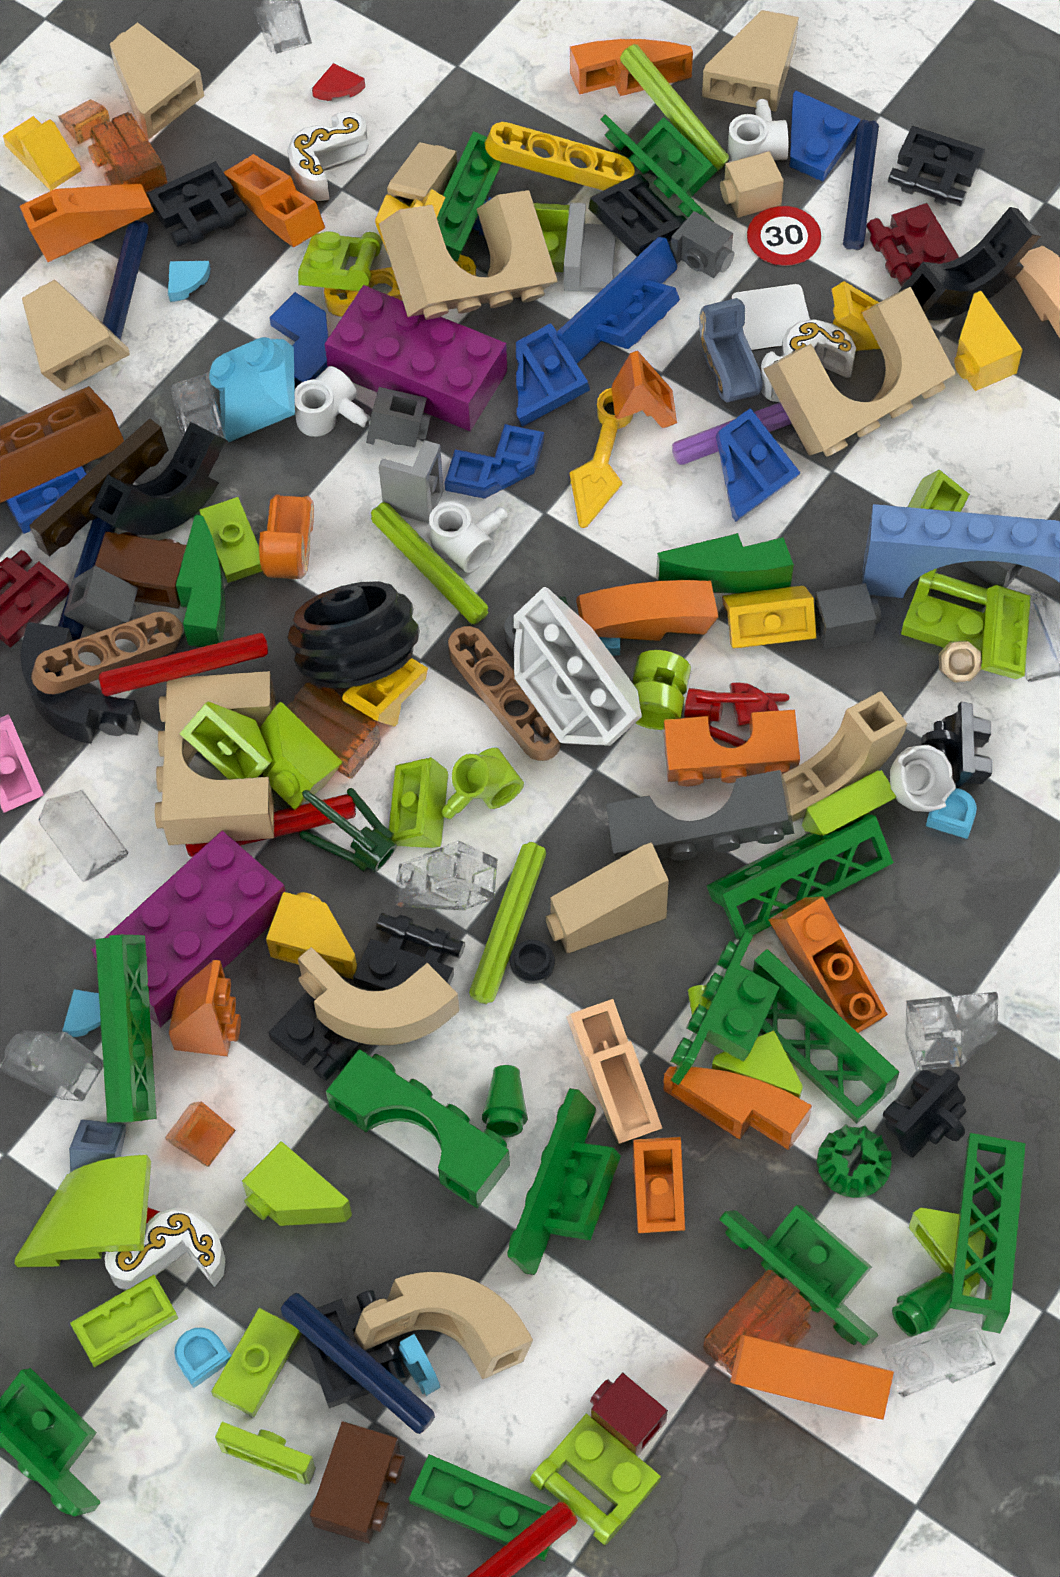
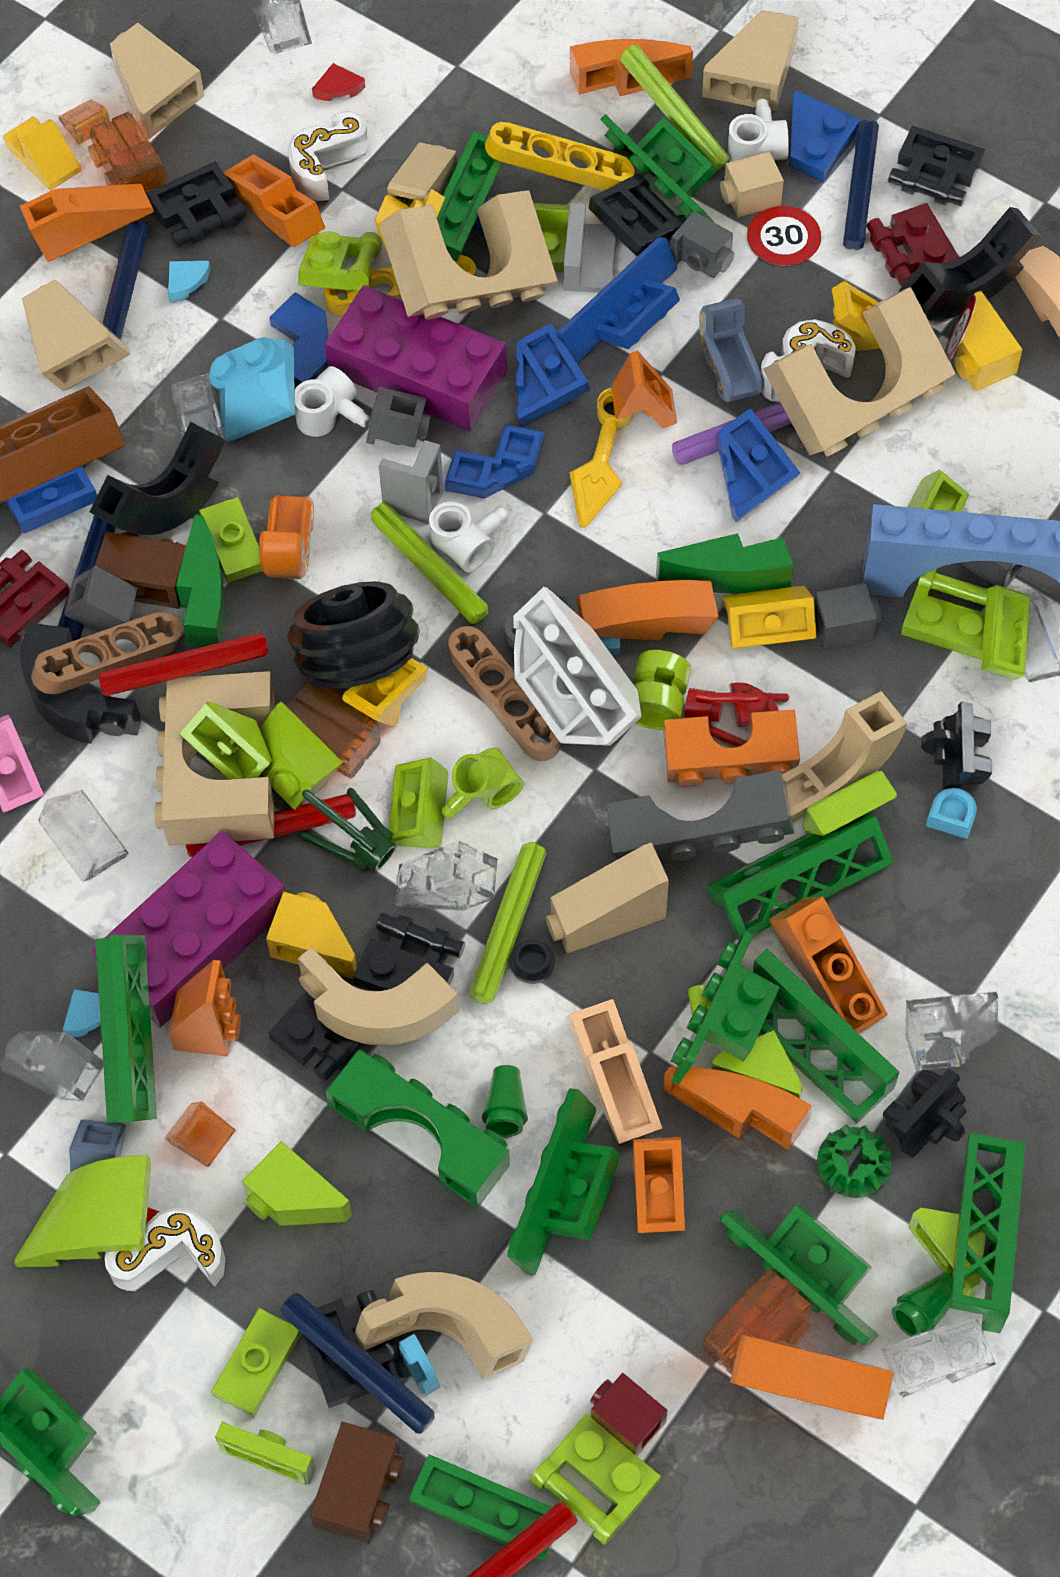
(71, 511): dark brown plate -> none
(124, 1320): lime plate -> none
(200, 1355): medium azure tile -> none
(771, 313): white sticker -> none
(922, 778): white hair -> none
(960, 328): none -> sticker
(960, 661): tan tile -> none

